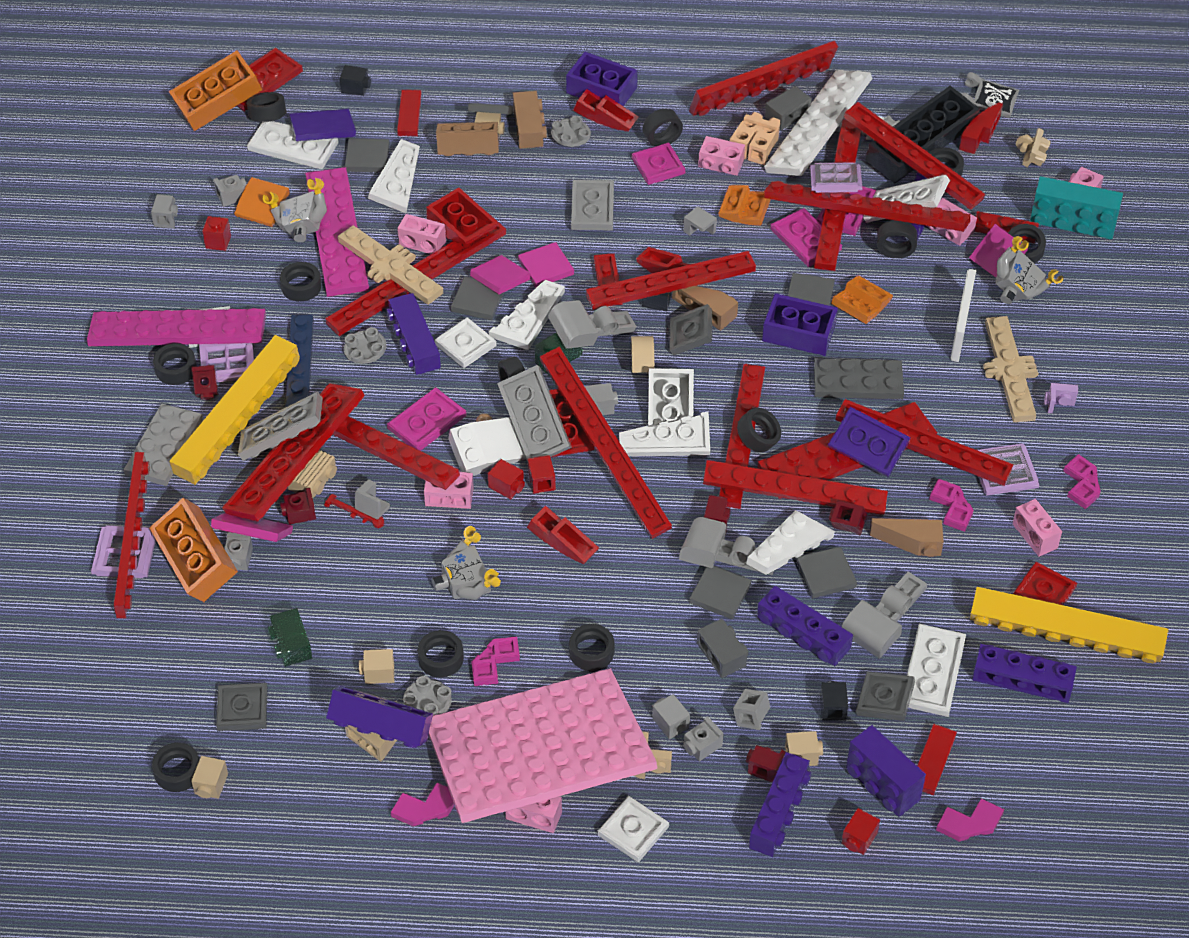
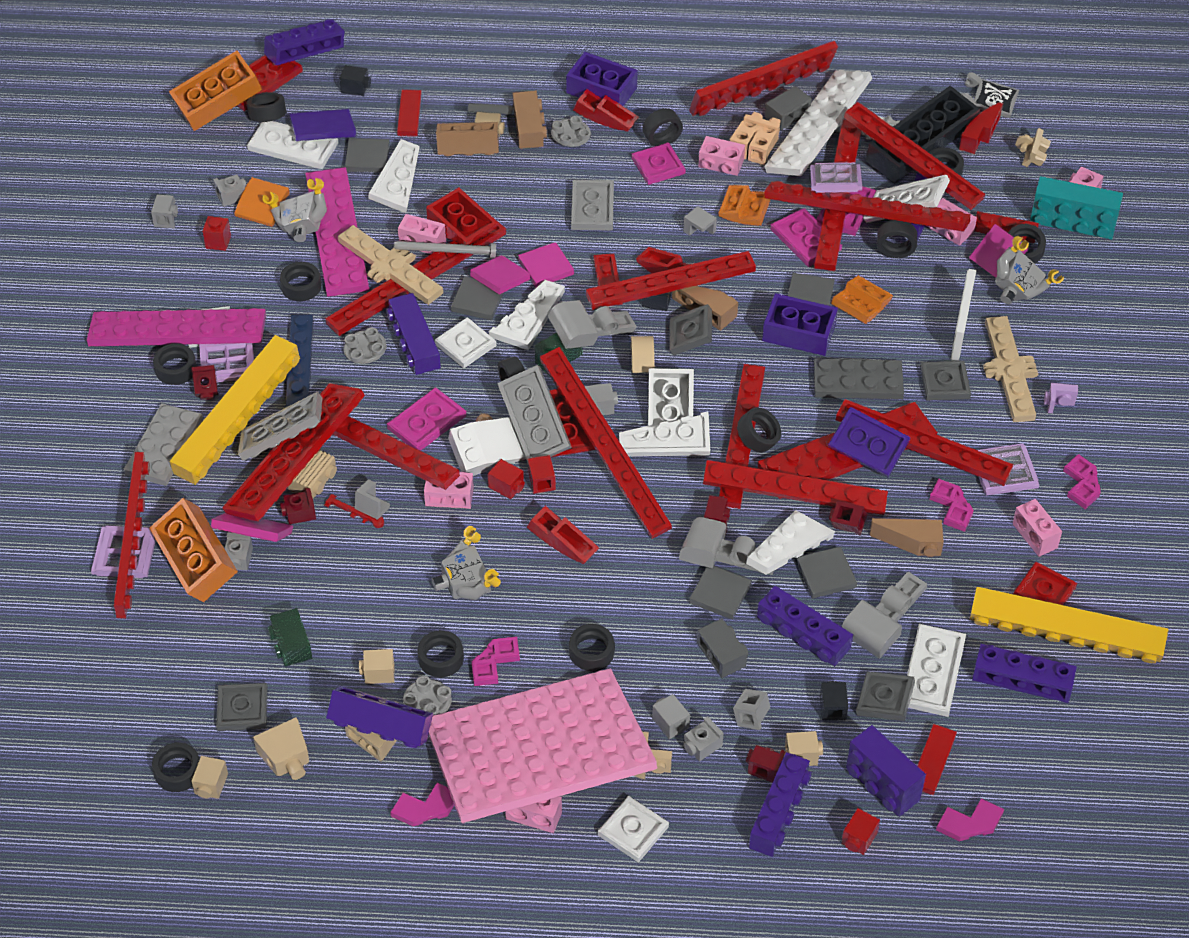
(283, 749): none -> tan torso
(304, 42): none -> dark purple brick
(452, 248): none -> light grey bar
(945, 380): none -> dark grey tile

